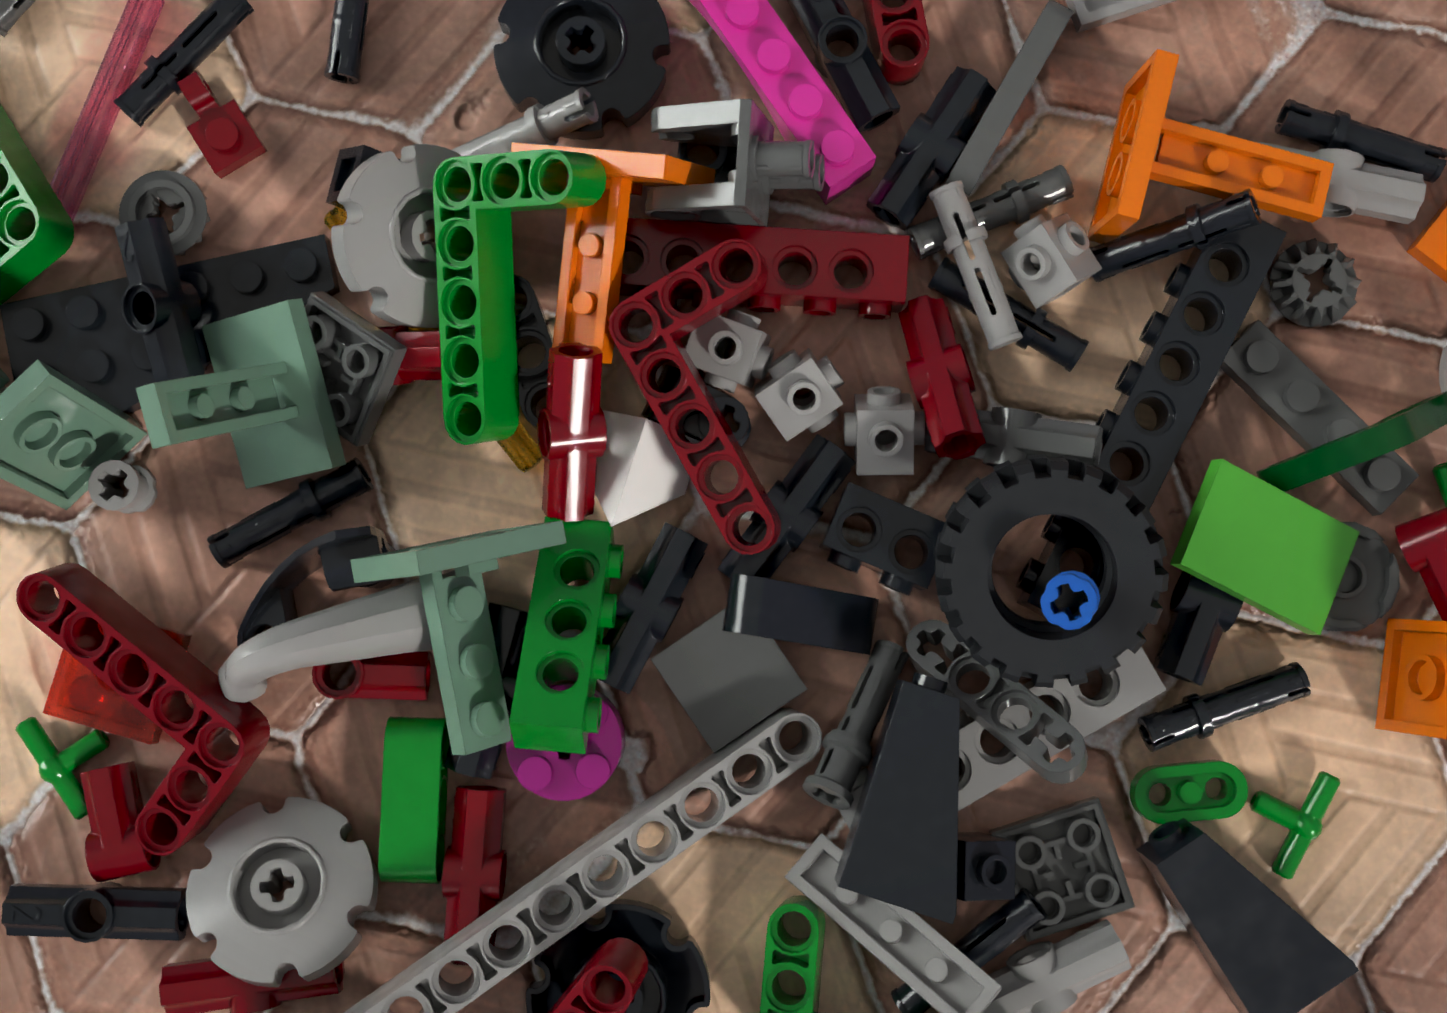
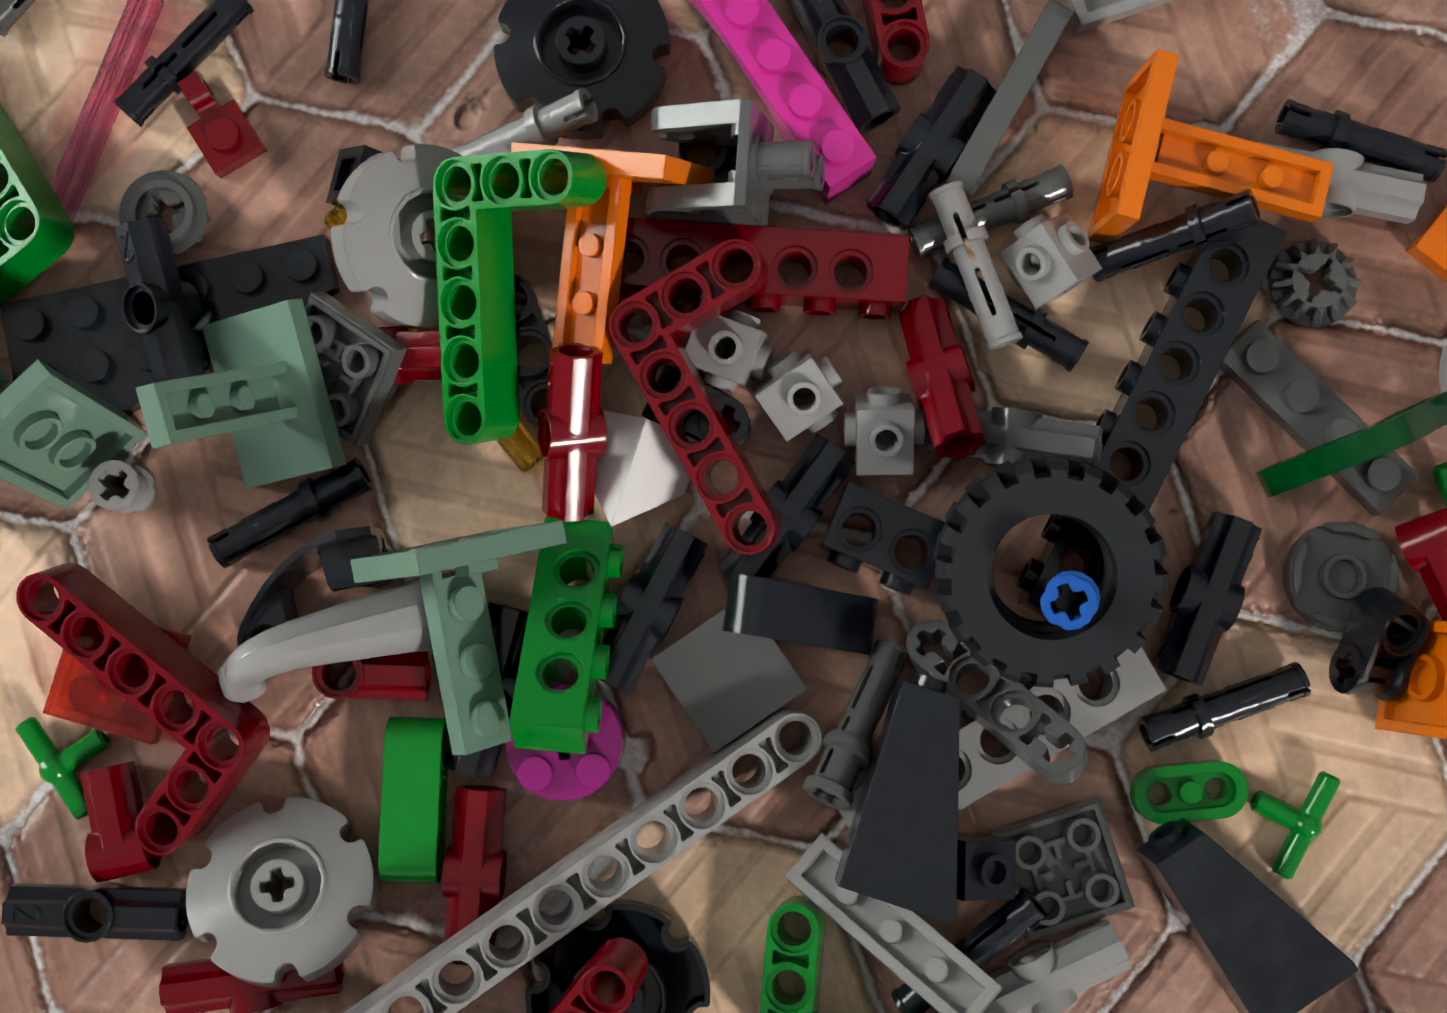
(1265, 547): bright green tile -> none
(1381, 643): none -> black piece

